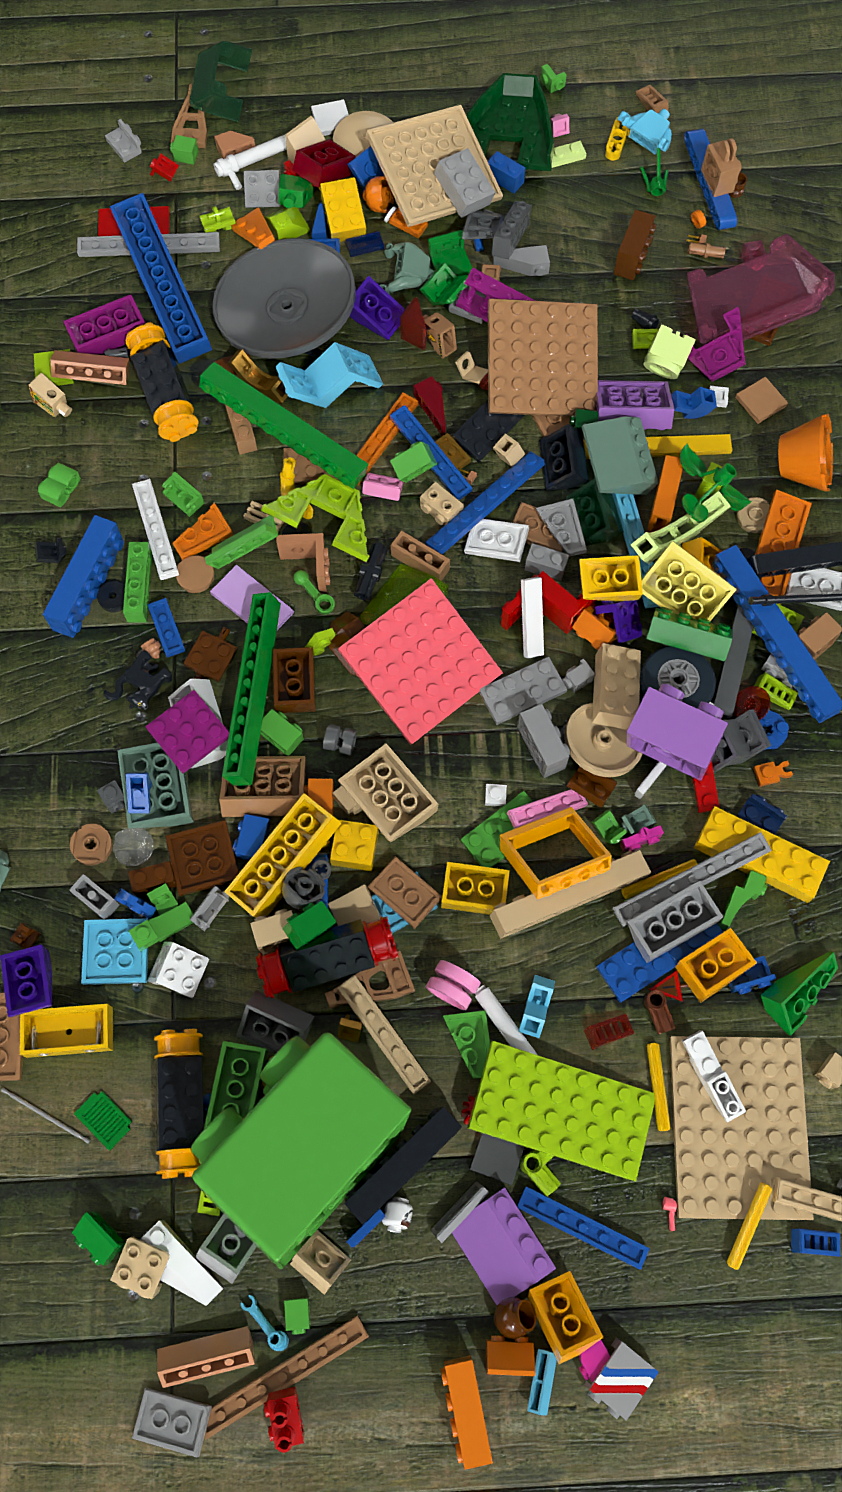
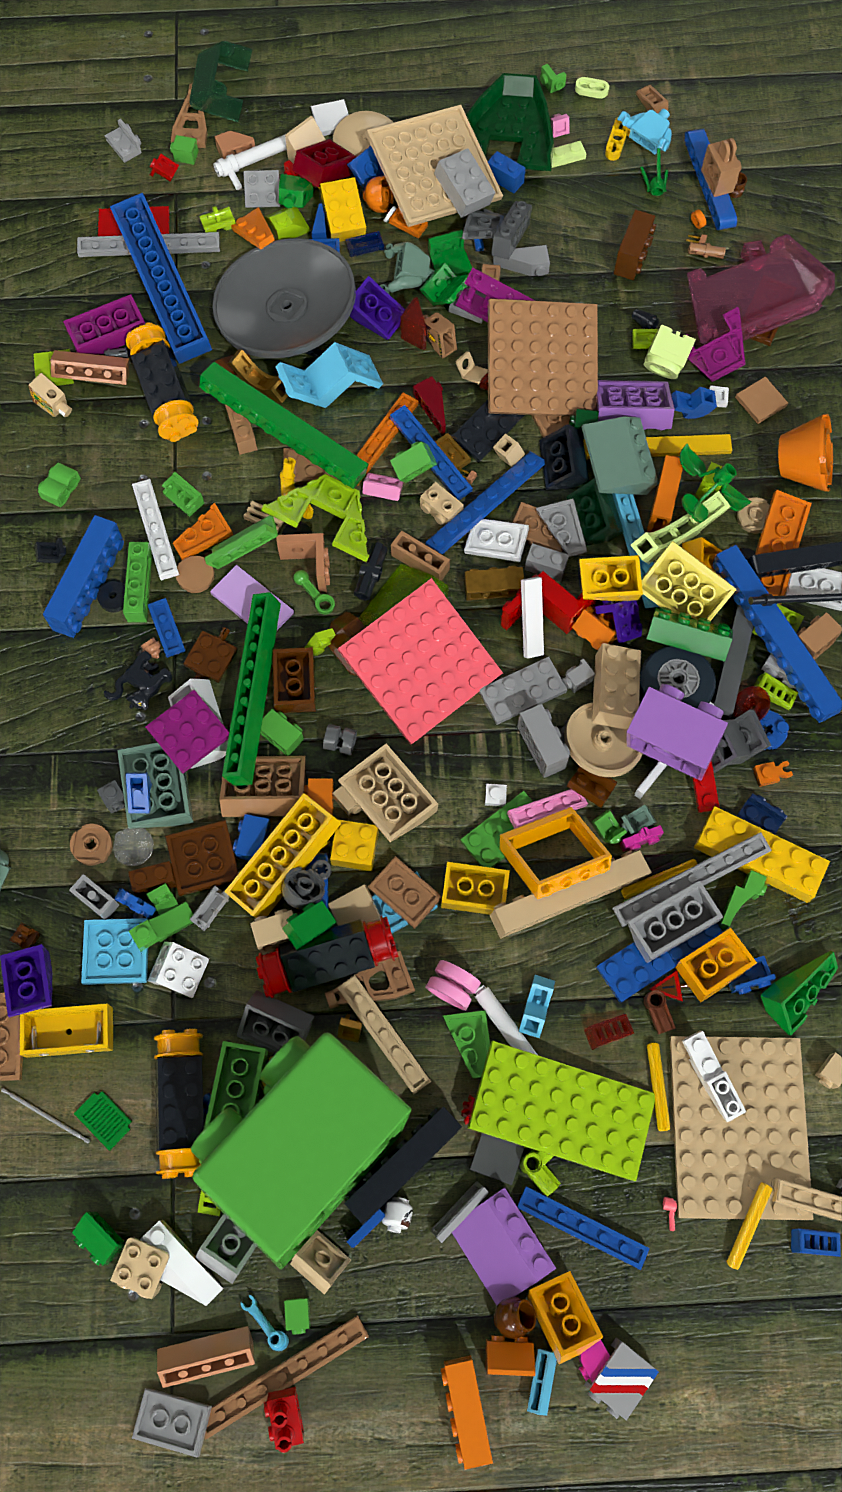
(493, 583): none -> pearl gold brick
(592, 87): none -> yellowish green plate

